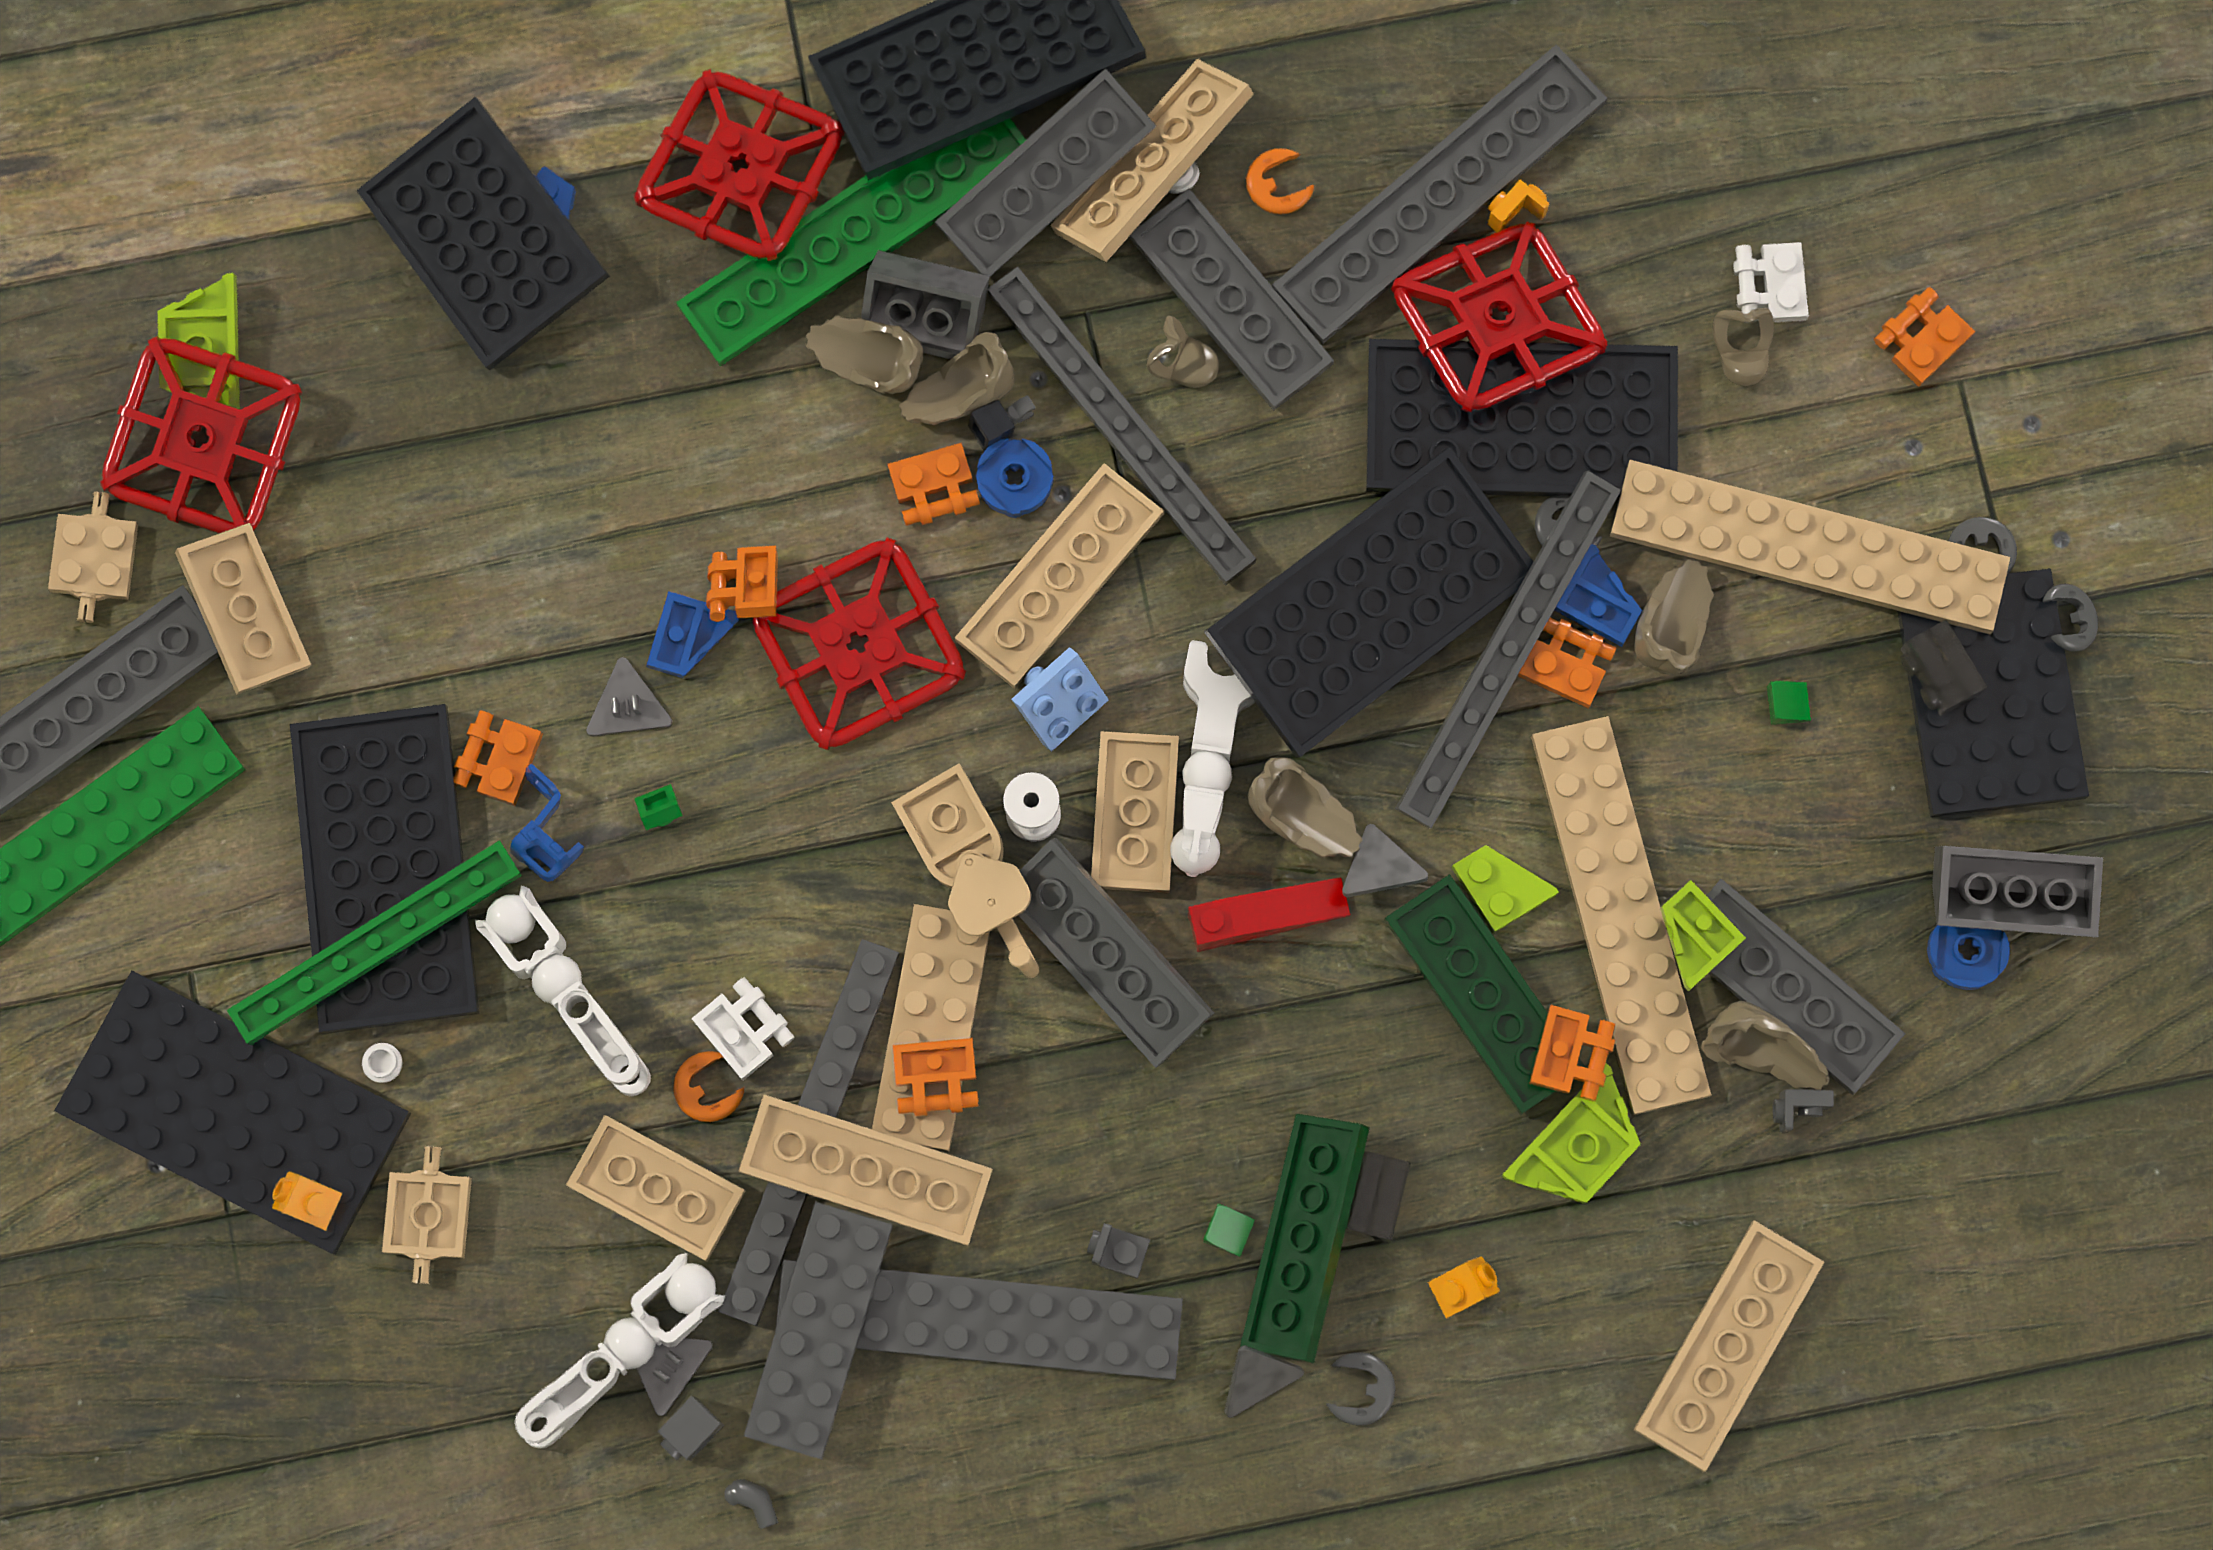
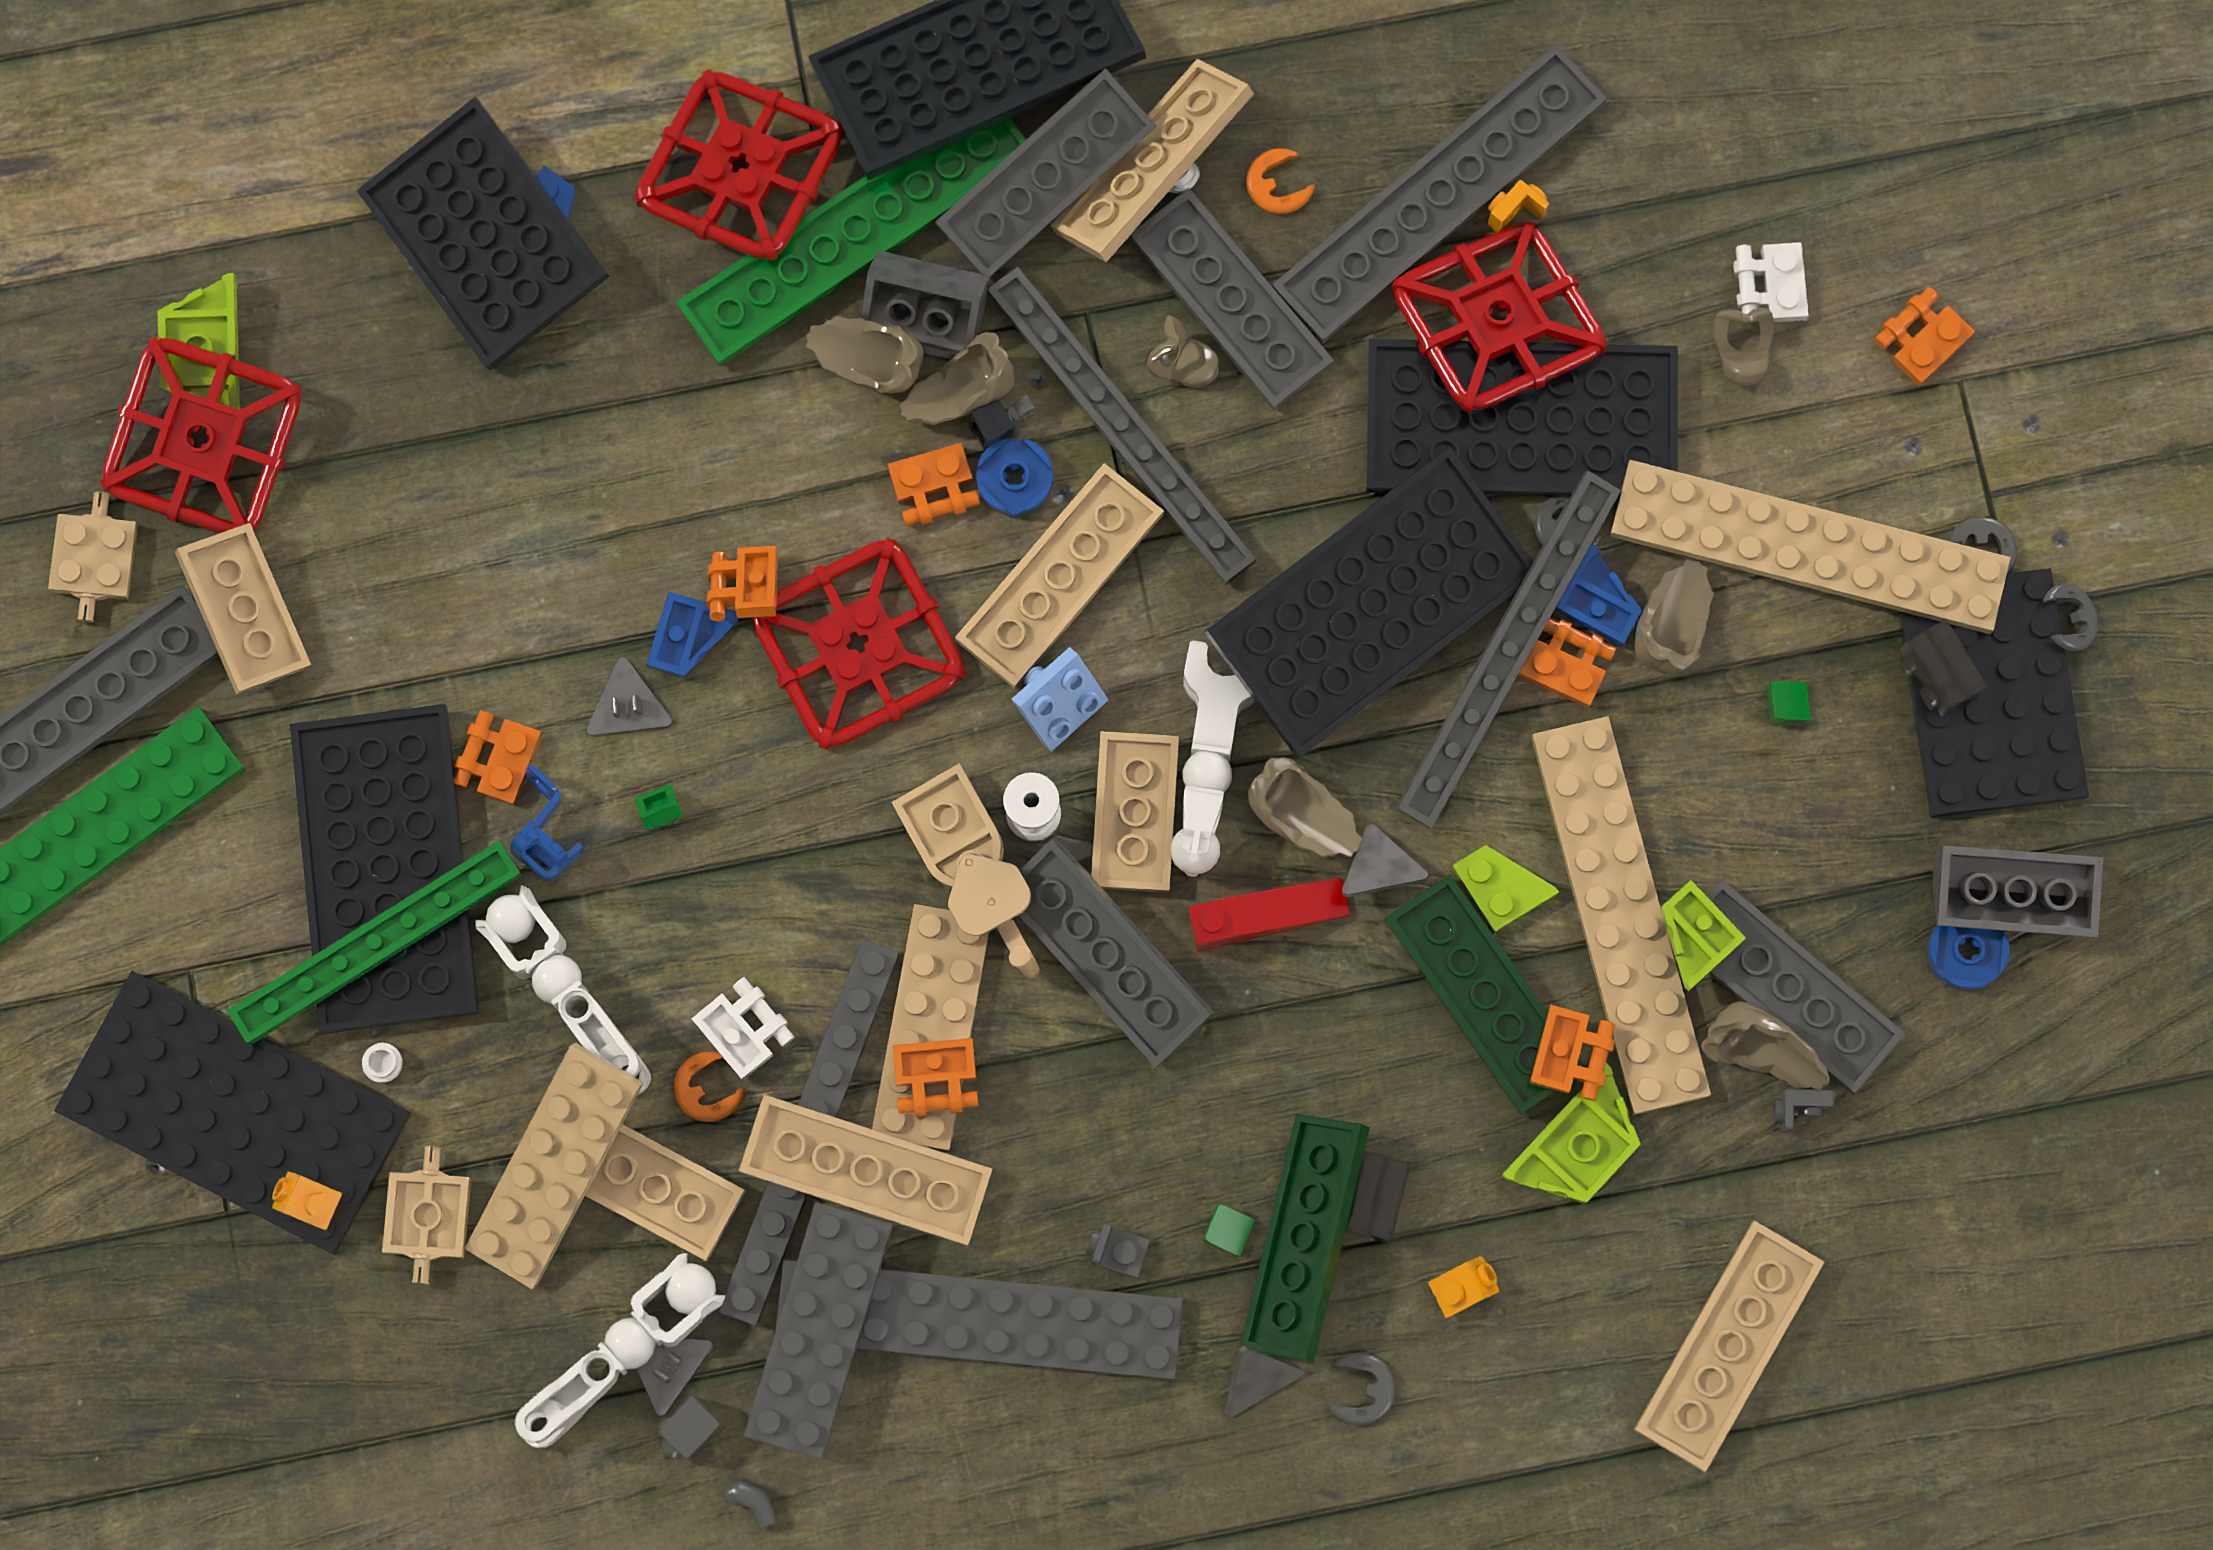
(554, 1165): none -> tan plate

